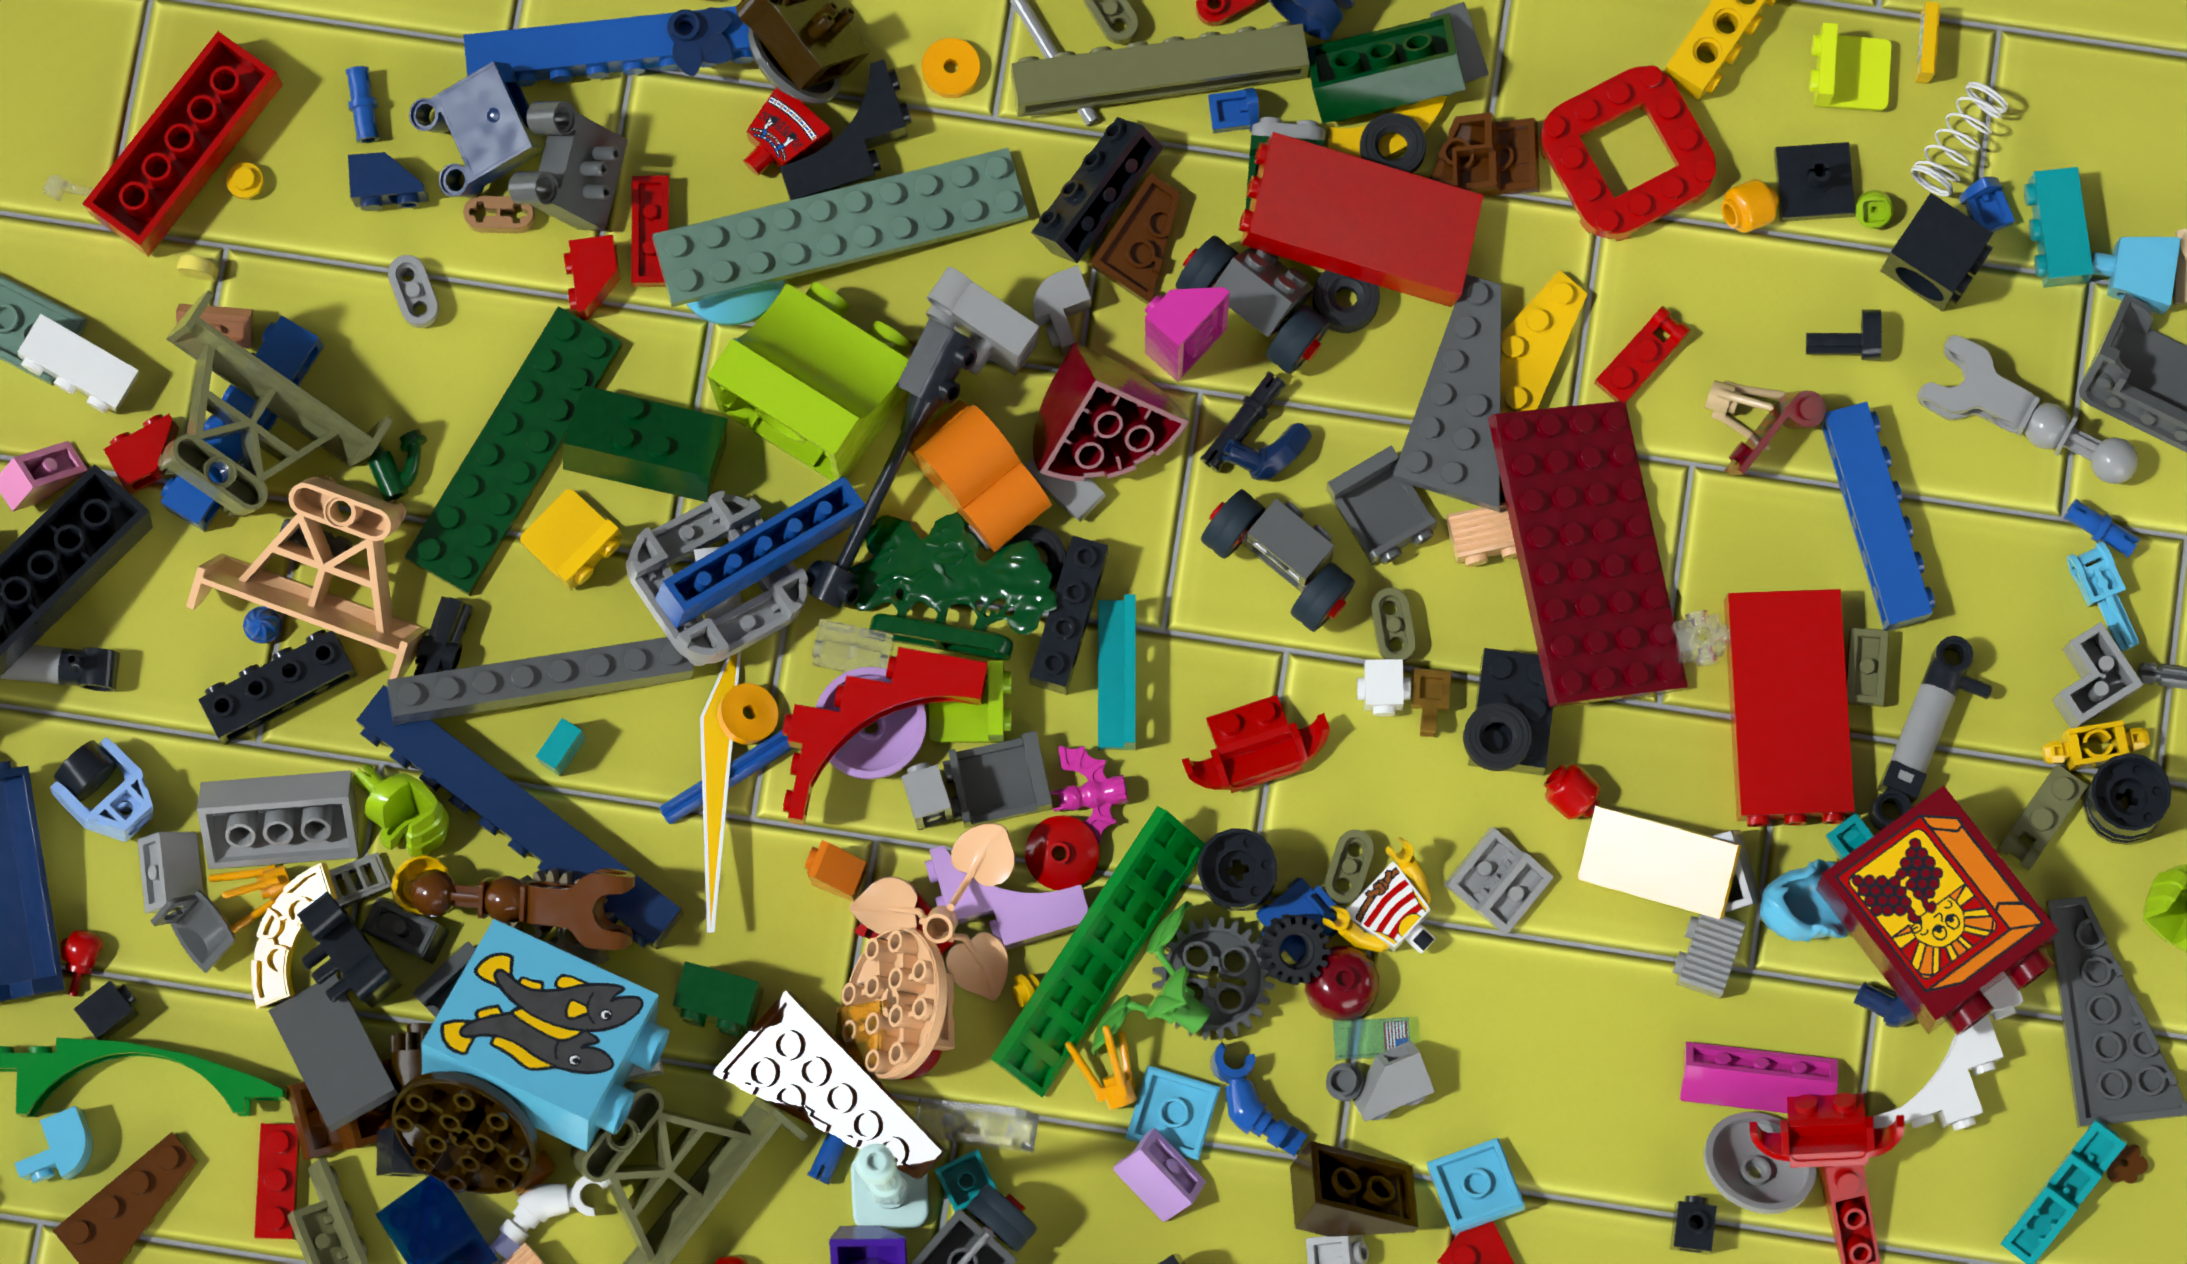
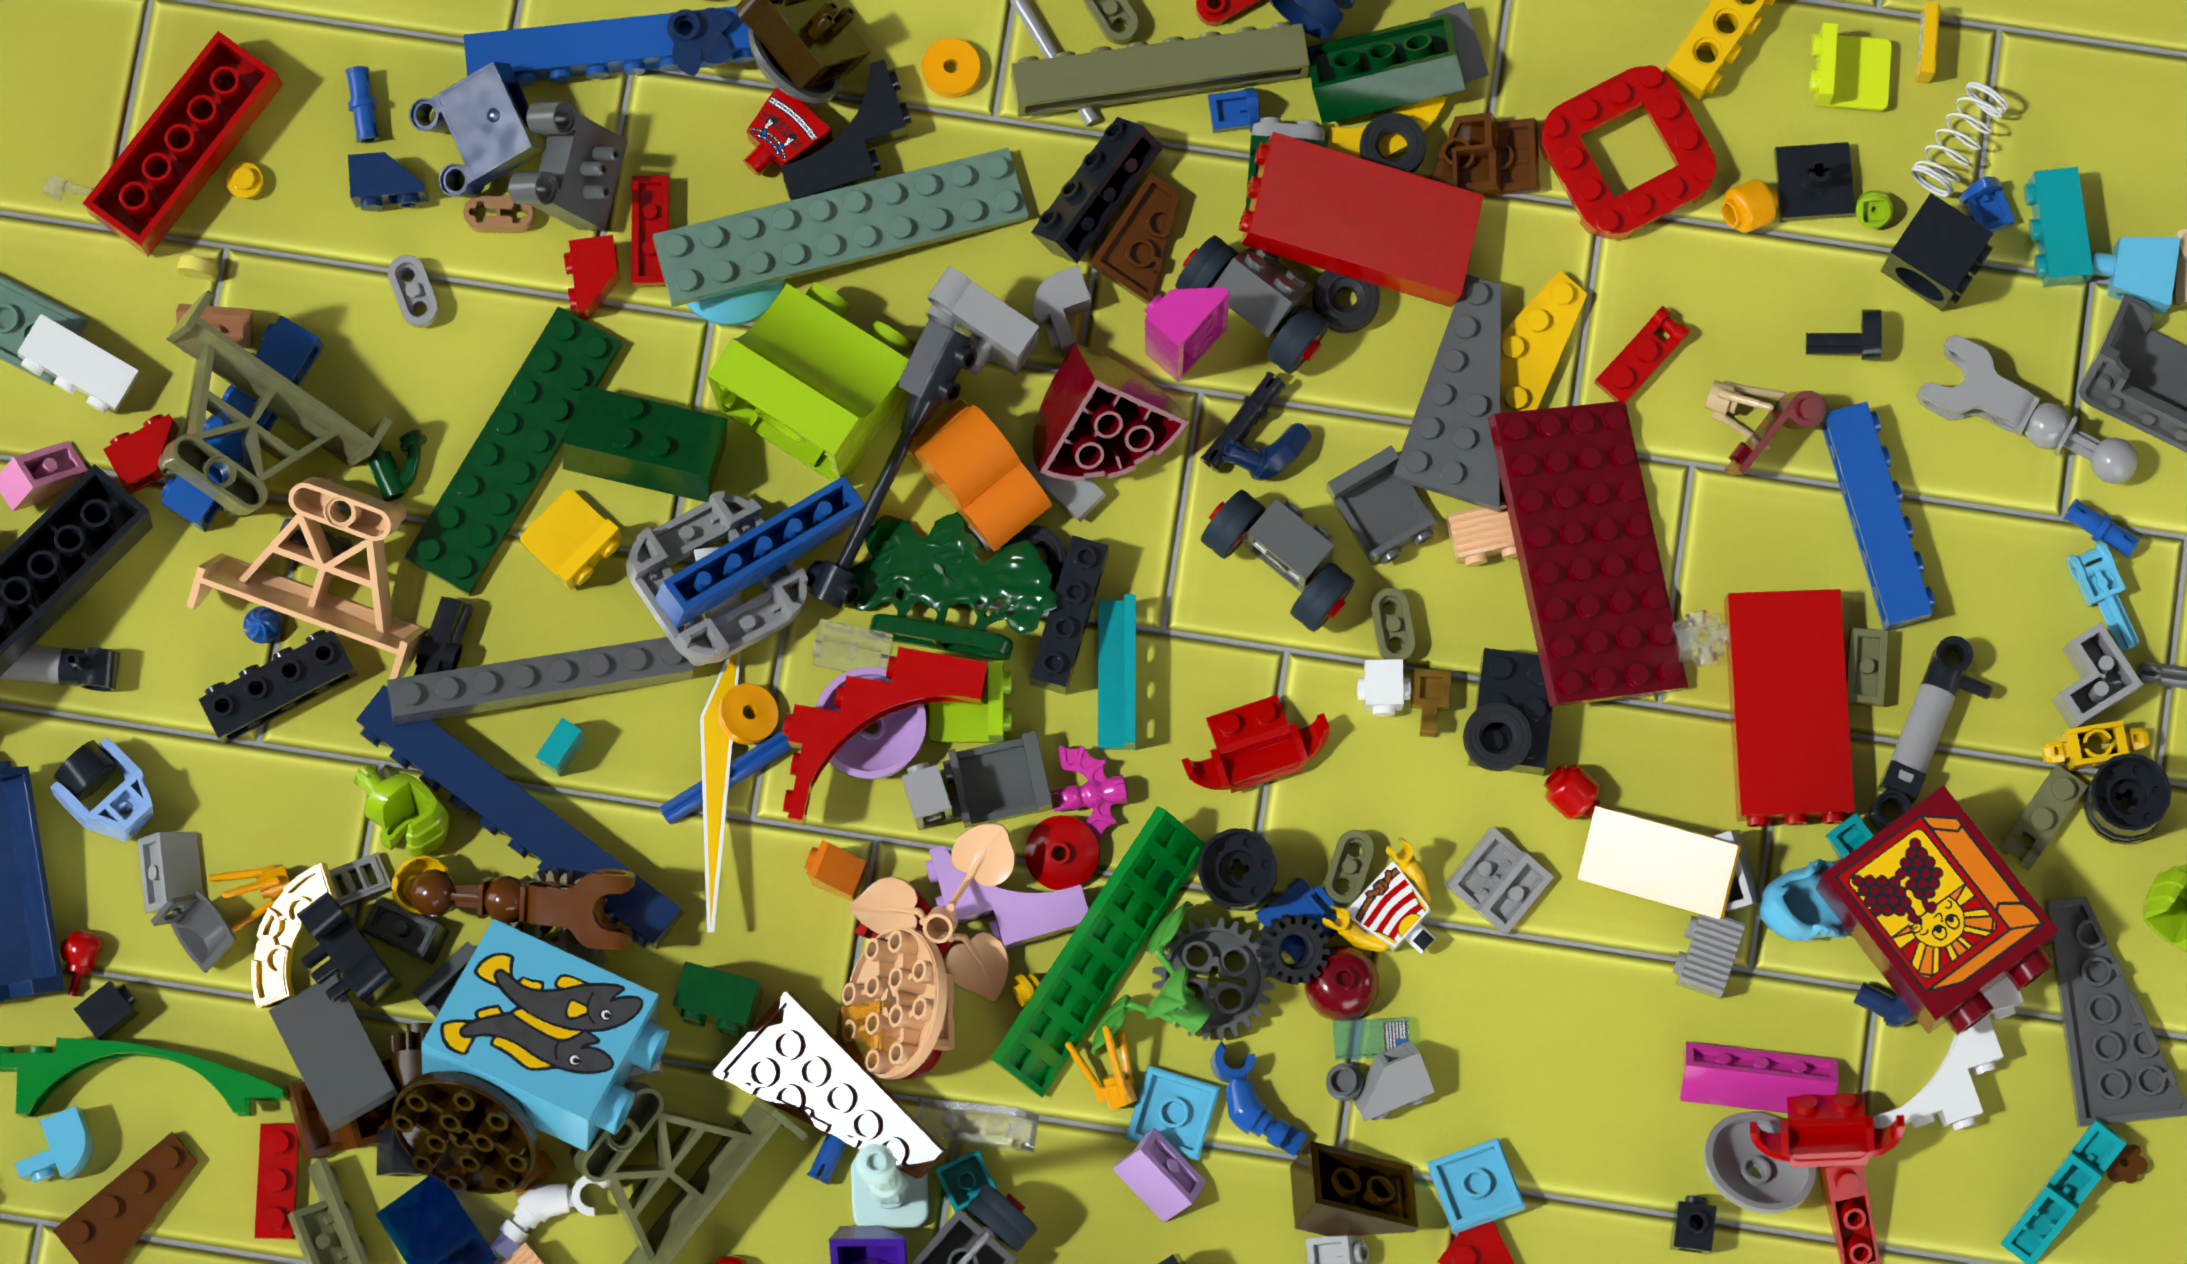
(278, 819): light grey slope -> none

